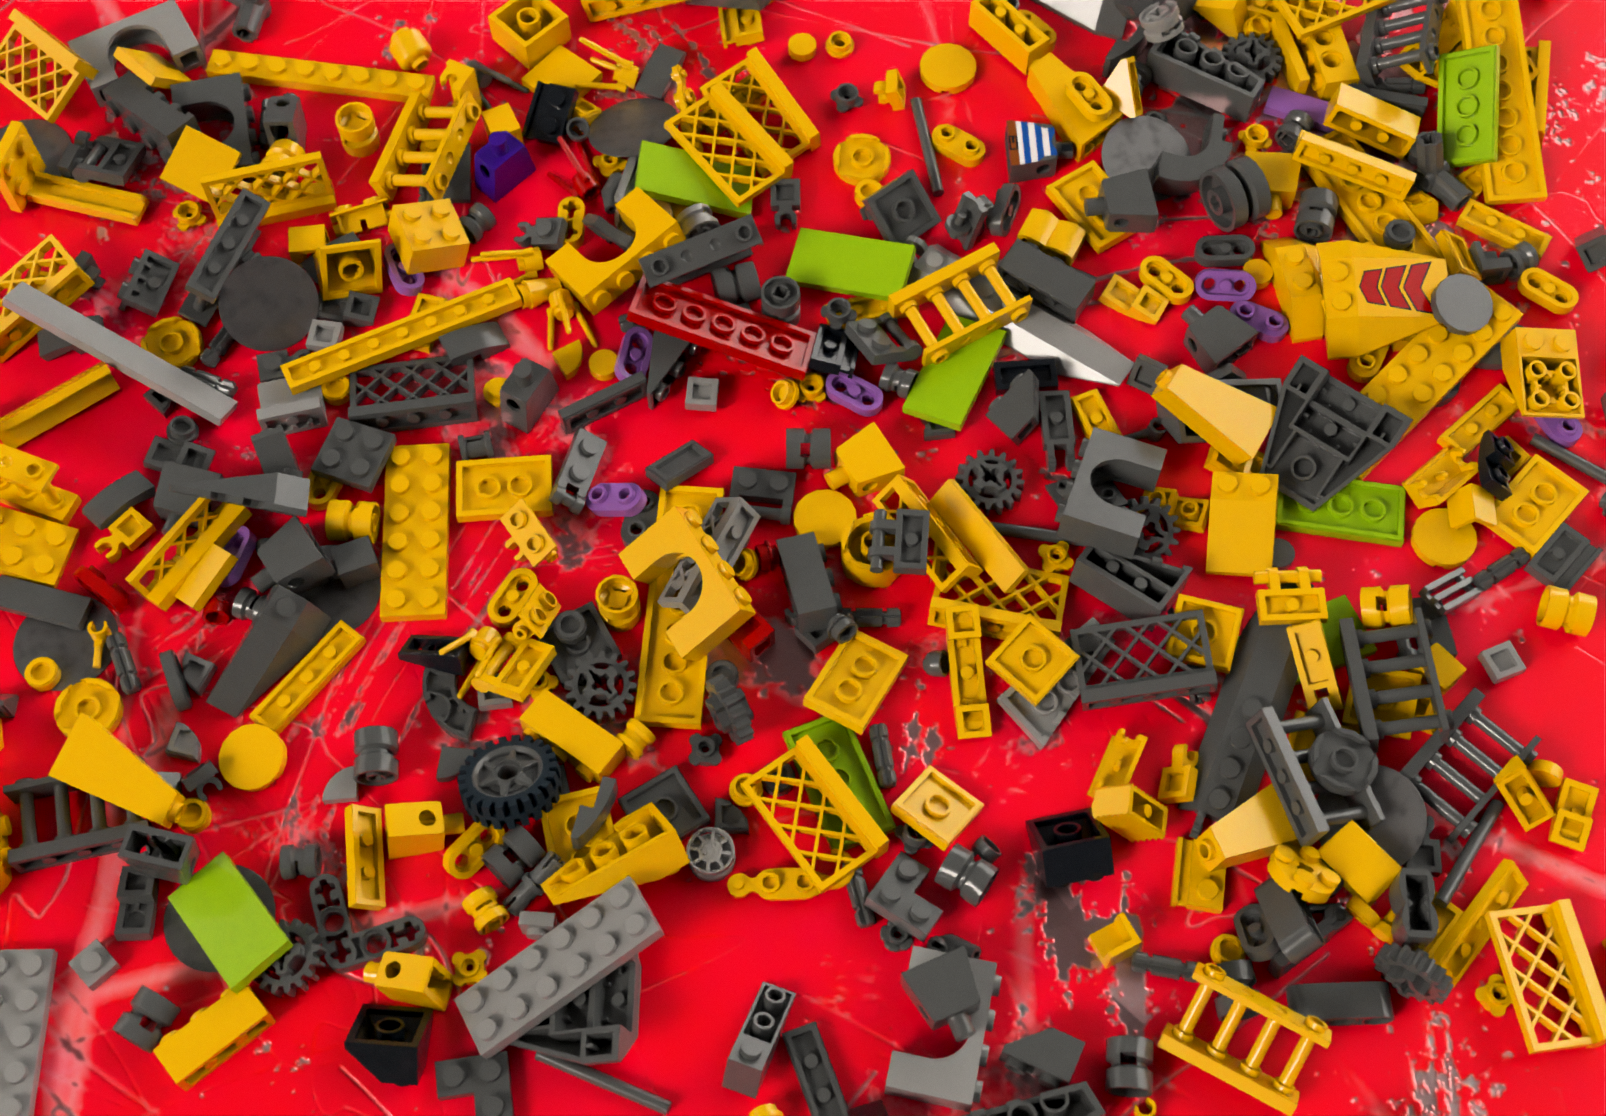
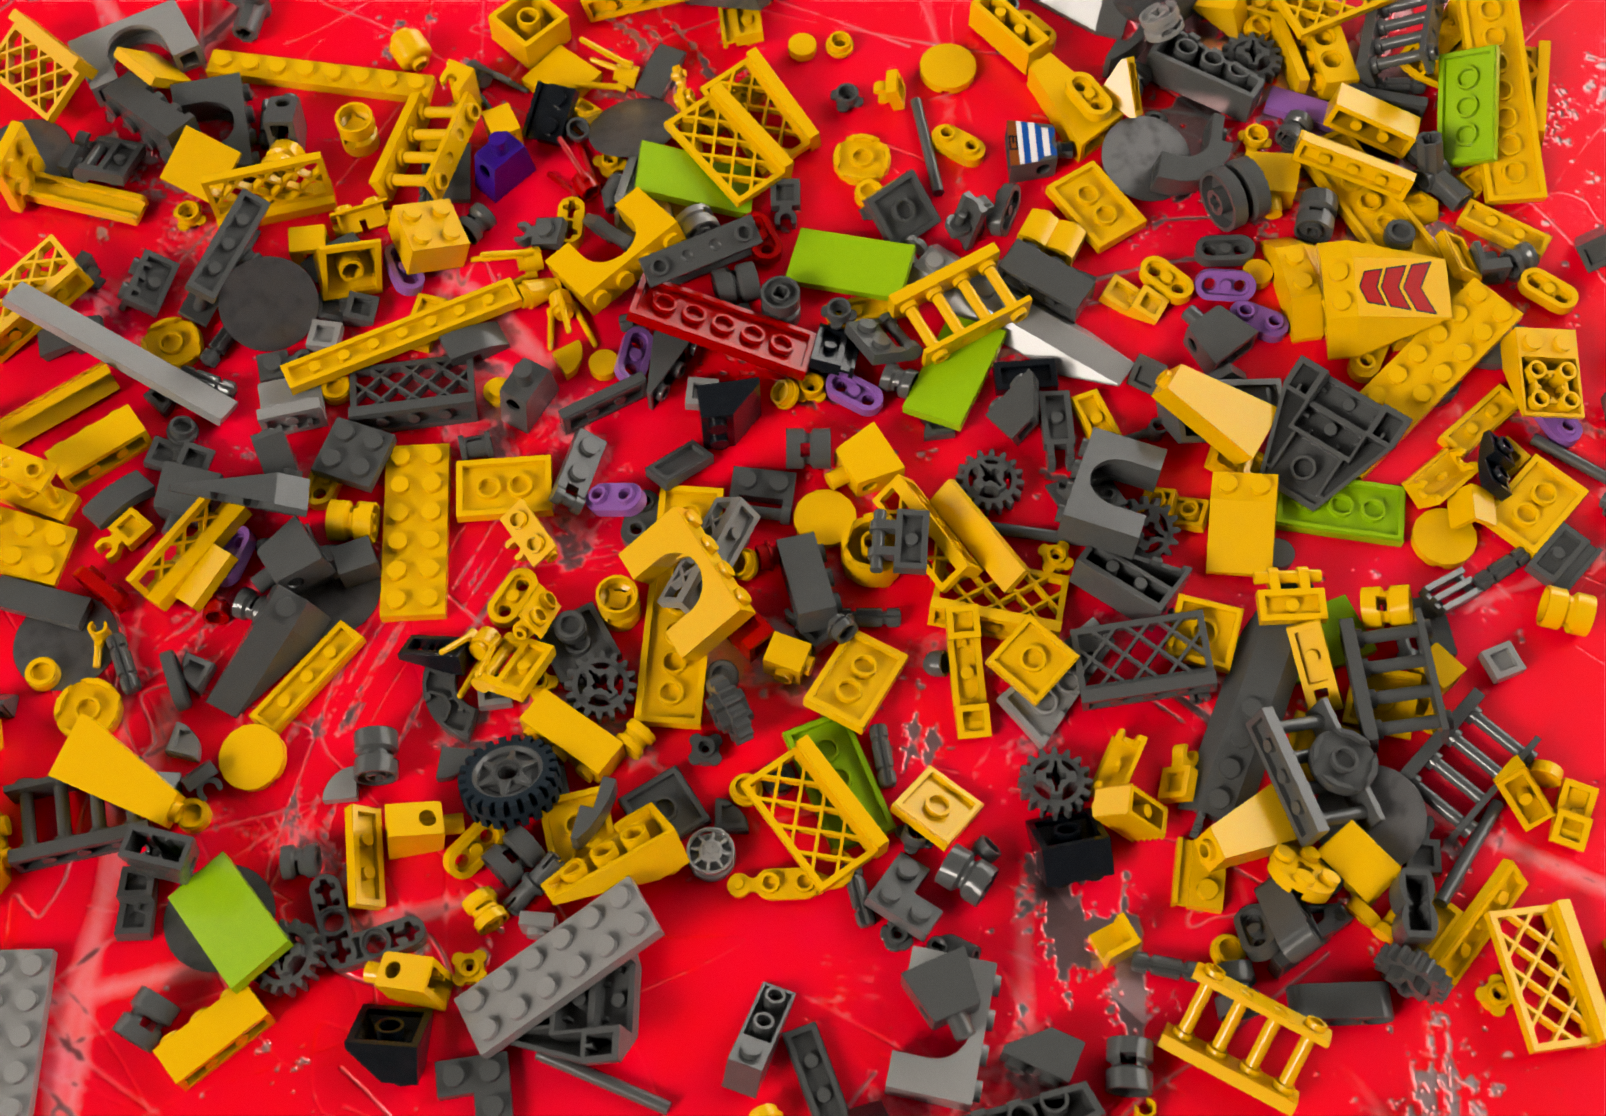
(94, 964): light grey plate -> none
(99, 448): none -> yellow brick
(727, 411): none -> black slope
(771, 241): none -> red plate
(788, 659): none -> yellow brick
(1070, 780): none -> dark grey gear
(1125, 203): dark grey torso -> none
(1461, 304): tile -> none

